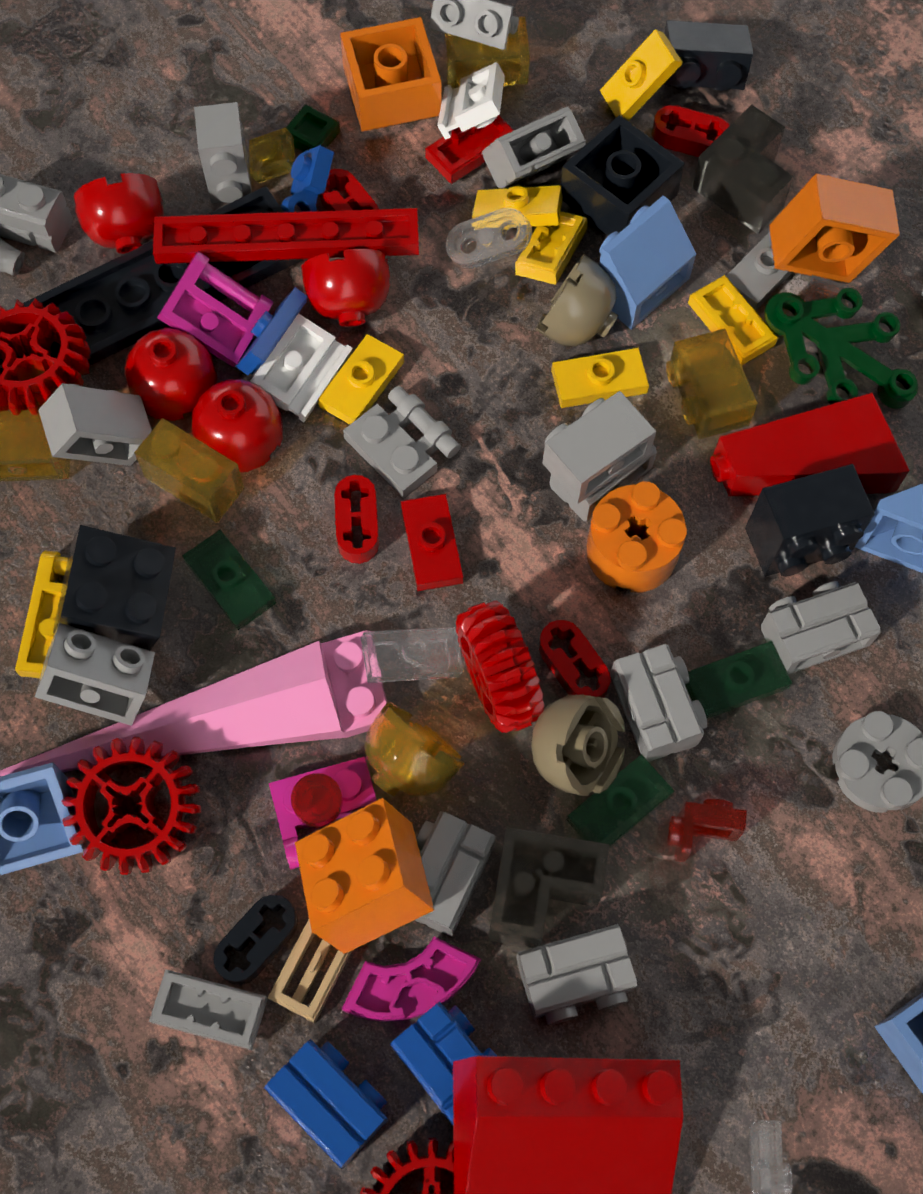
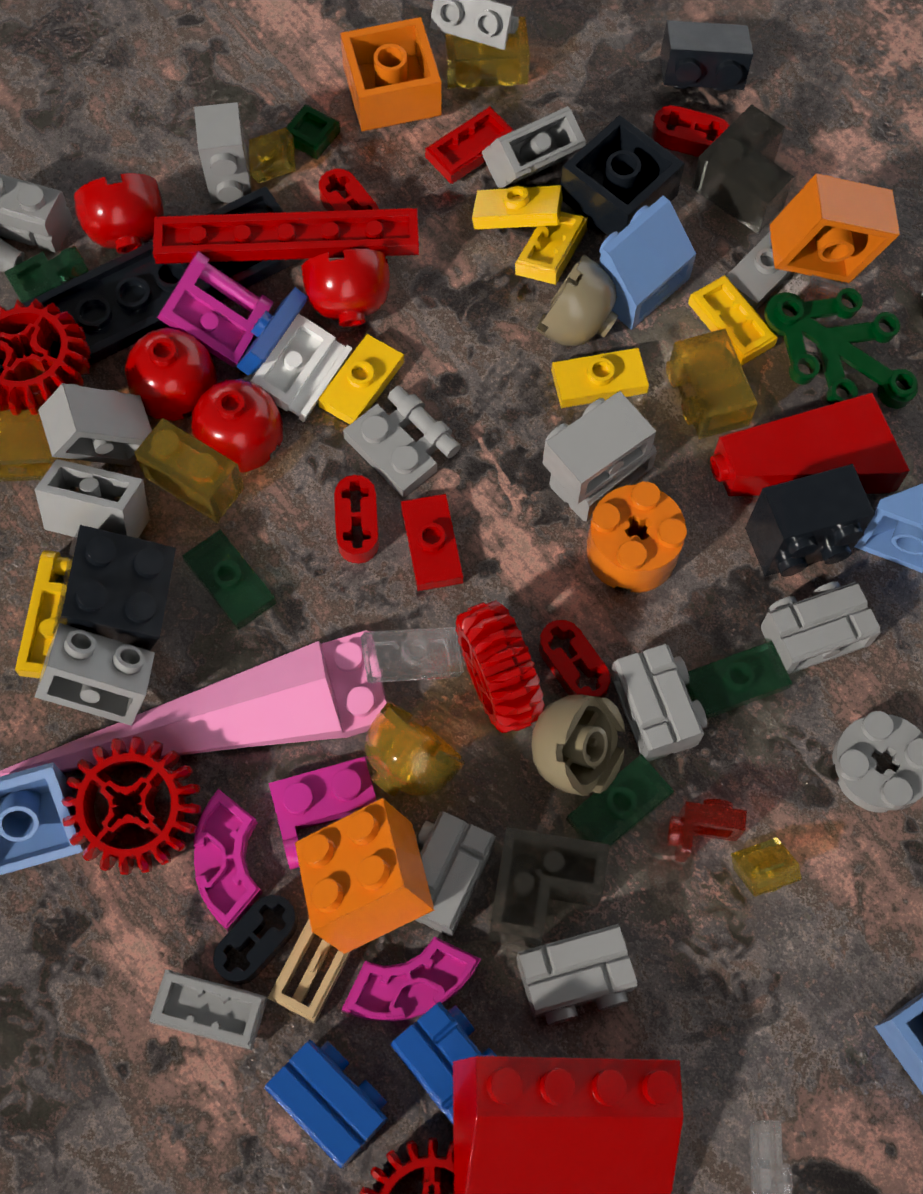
(41, 275): none -> clear green plate
(93, 498): none -> light grey brick
(221, 860): none -> dark pink tile
(310, 178): blue plate -> none
(316, 800): clear red tile -> none
(473, 102): white plate -> none
(490, 234): clear plate -> none
(641, 75): yellow plate -> none
(766, 867): none -> clear yellow plate

